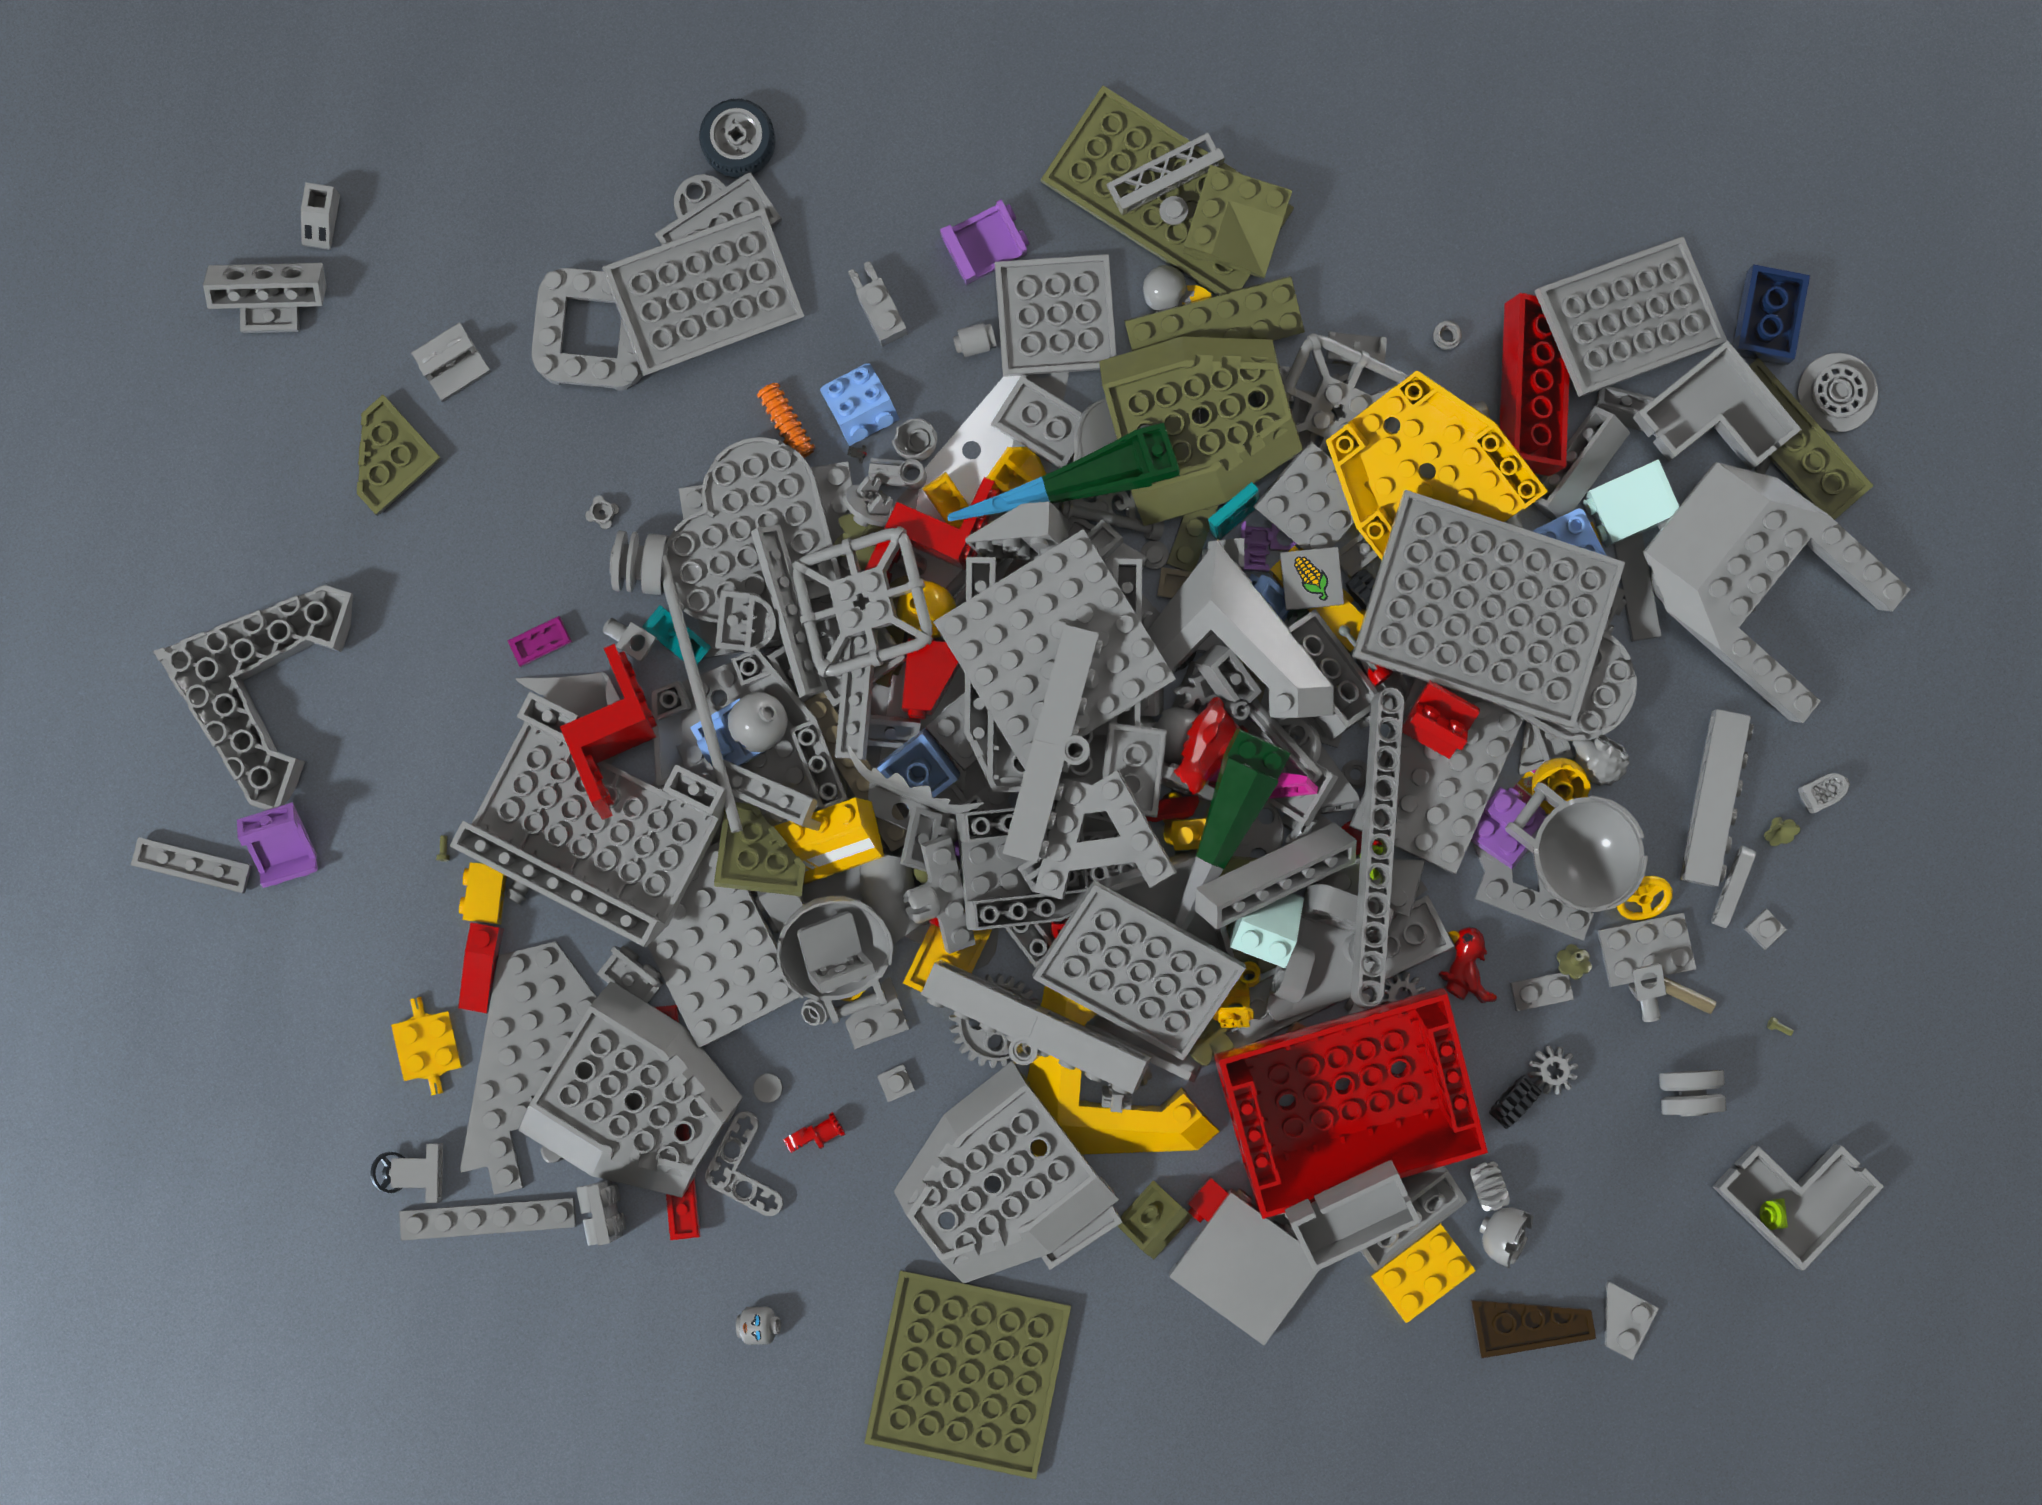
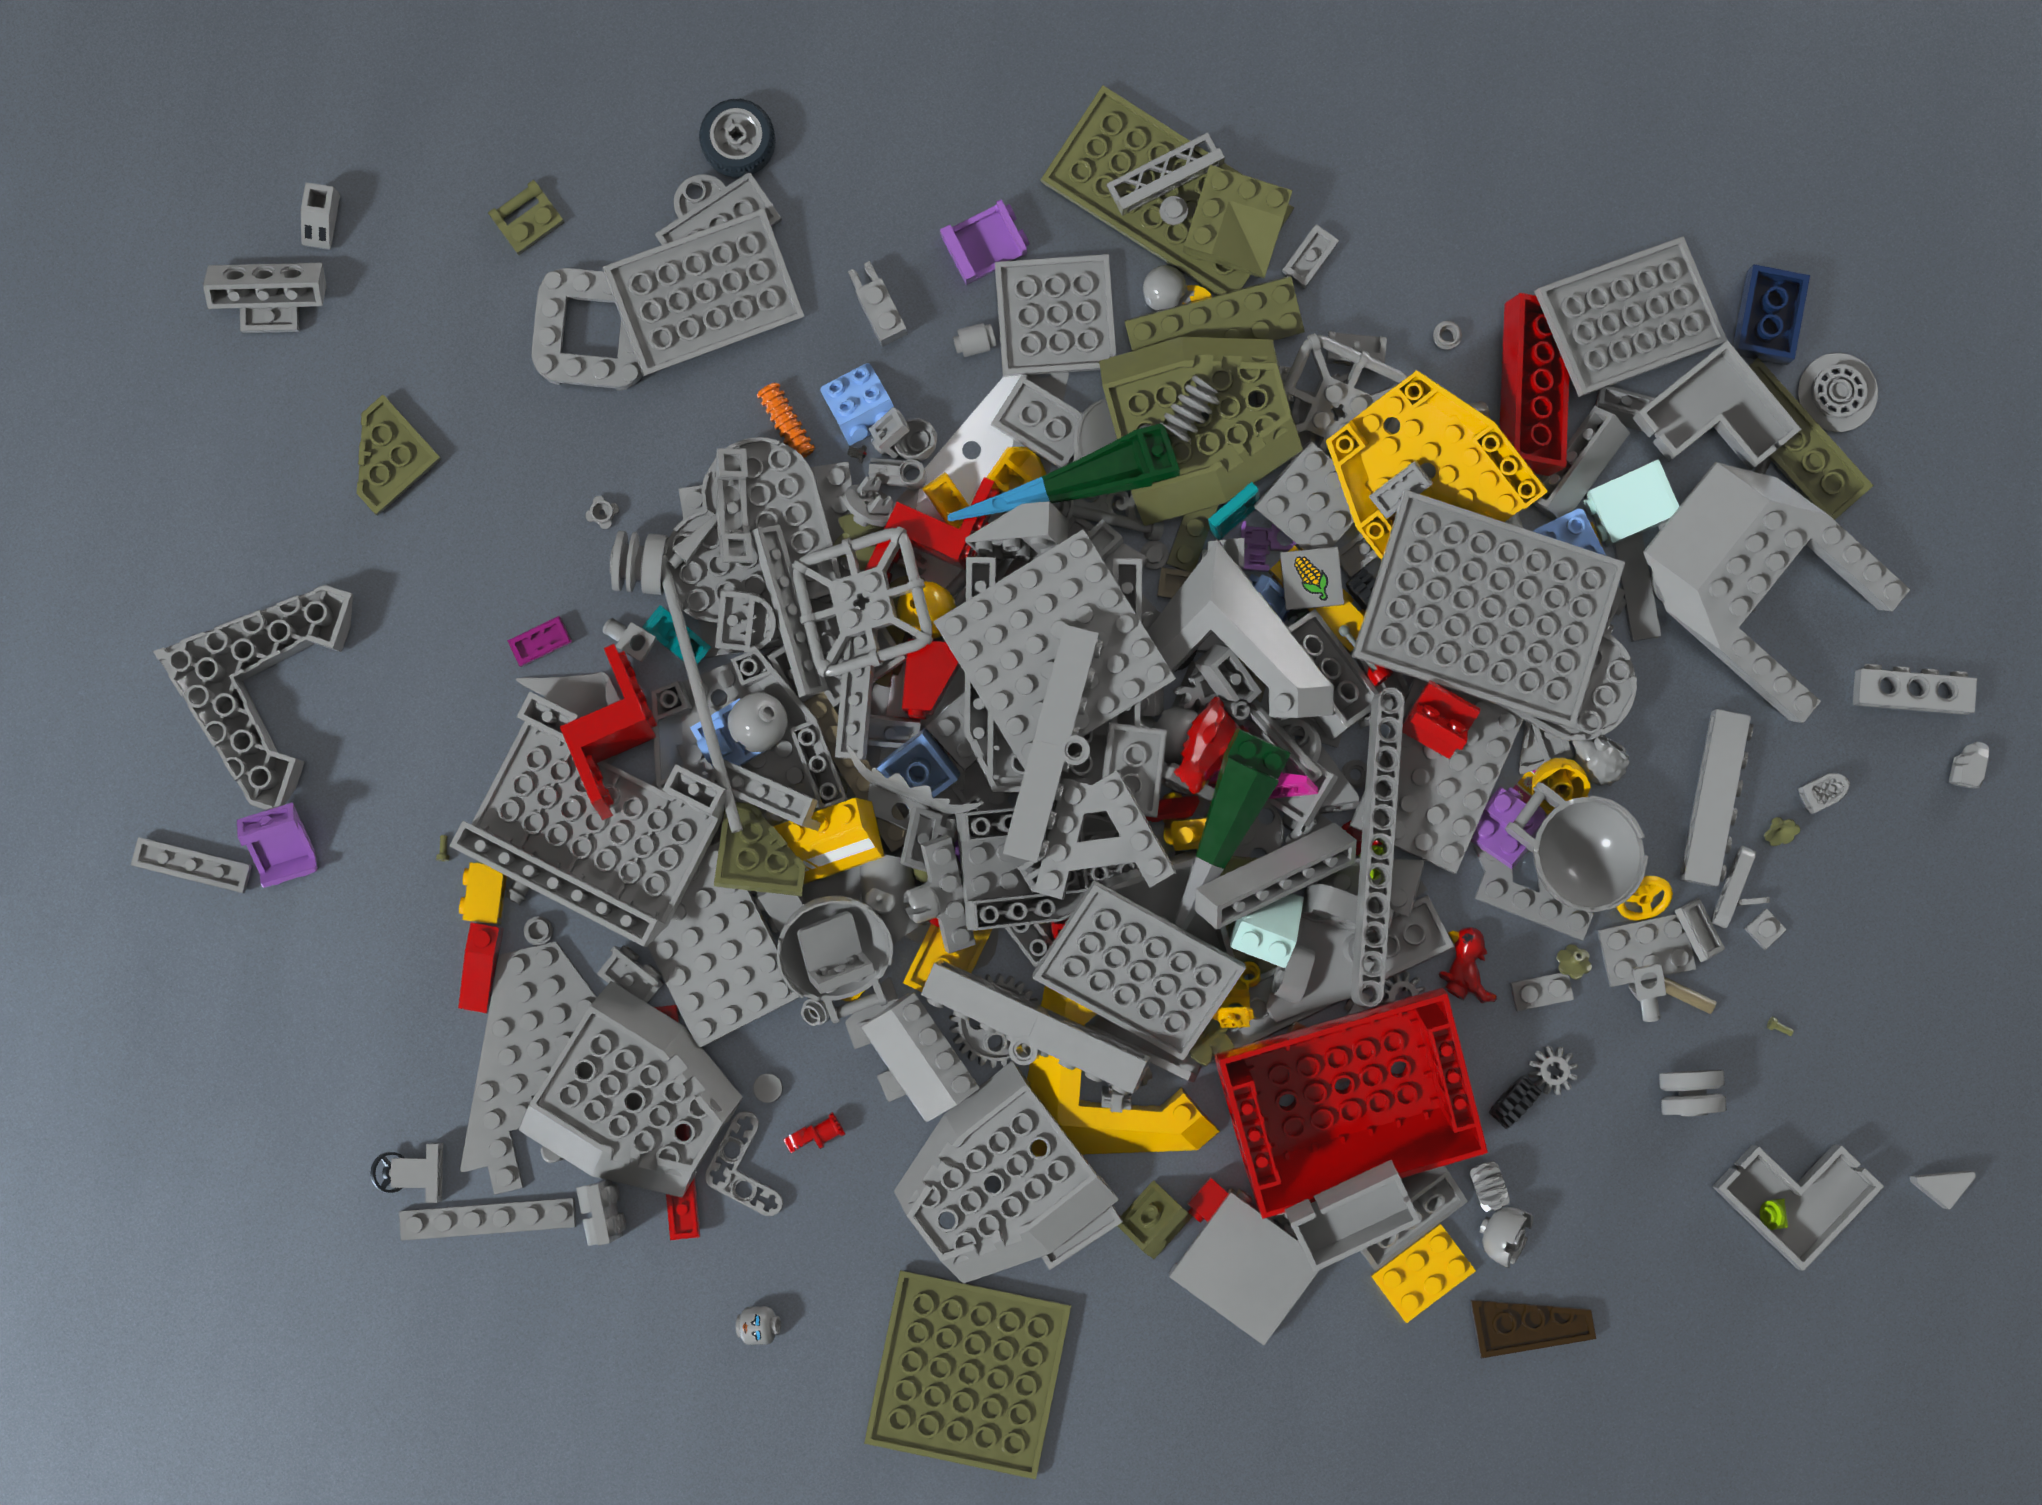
(426, 1046): yellow plate -> none
(450, 362): light grey bracket -> none
(532, 224): none -> olive plate
(538, 930): none -> light grey plate
(687, 548): none -> light grey piece
(732, 506): none -> light grey slope
(880, 901): none -> light grey piece
(888, 431): none -> light grey bracket
(920, 1057): none -> light grey slope
(1191, 409): none -> light grey piece
(1310, 256): none -> light grey plate
(1389, 494): none -> light grey plate
(1626, 1320): light grey wing -> none
(1699, 929): none -> light grey tile
(1753, 901): none -> light grey piece
(1944, 1187): none -> light grey slope
(1960, 699): none -> light grey brick
(1970, 766): none -> light grey rock

